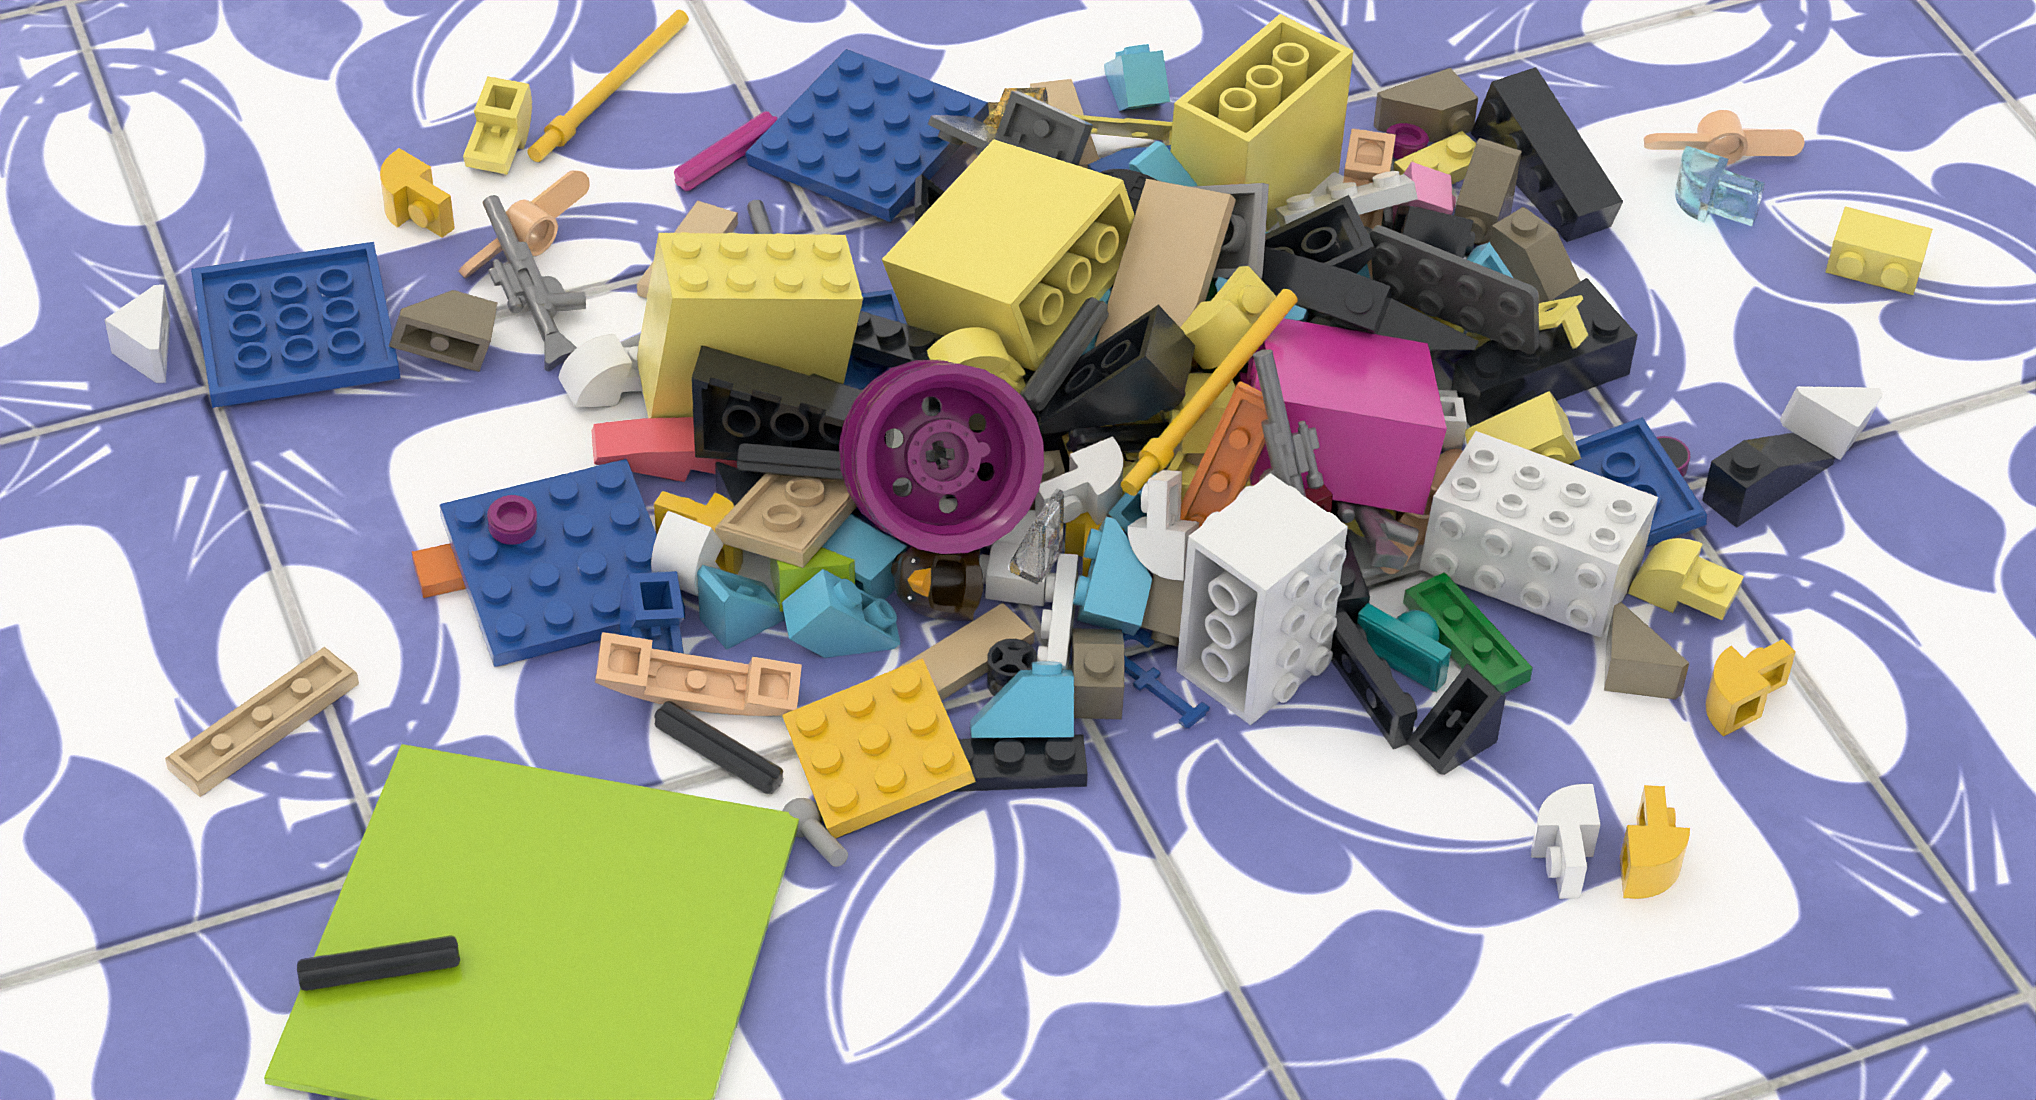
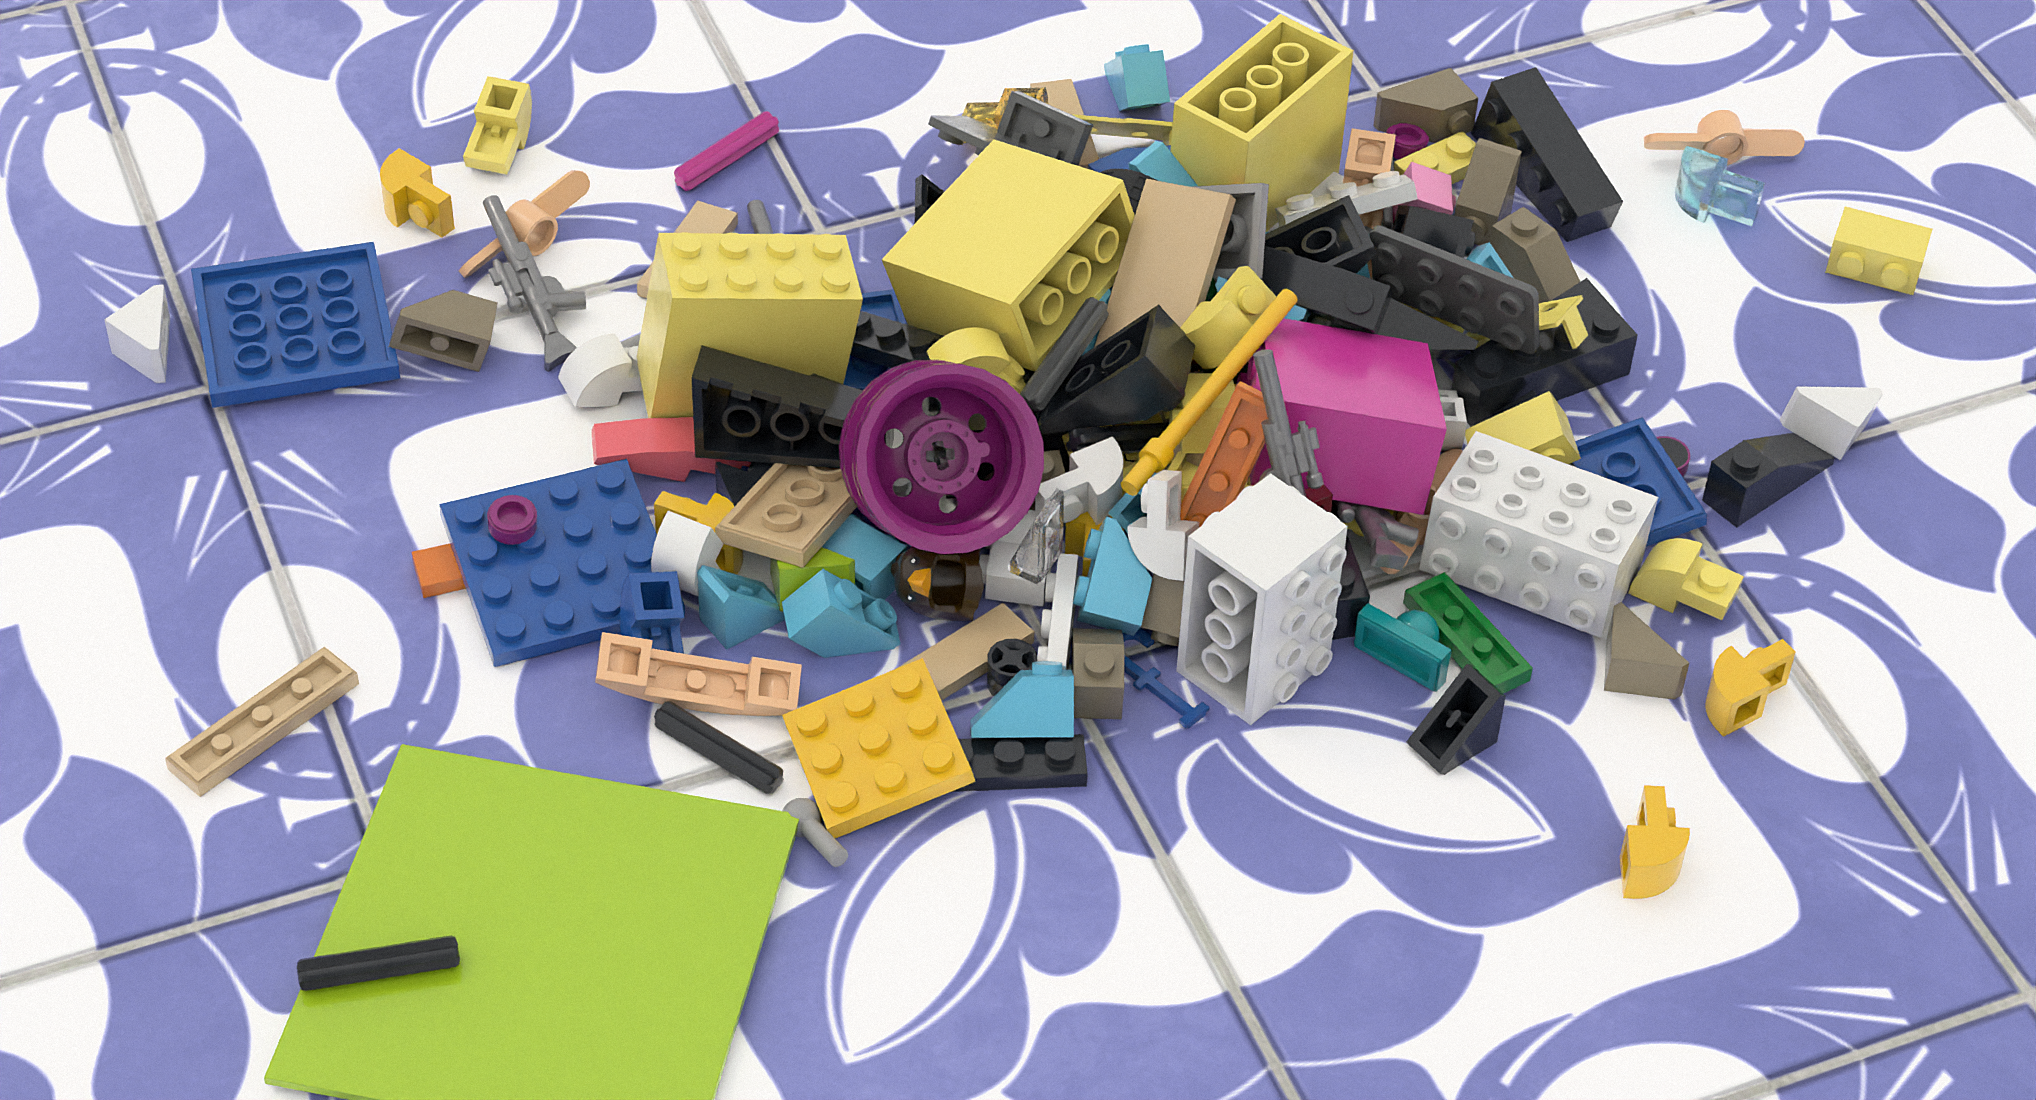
(564, 127): yellow bar -> none
(789, 461): black axle -> none
(863, 134): blue plate -> none
(1372, 681): black plate -> none
(1566, 836): white brick -> none

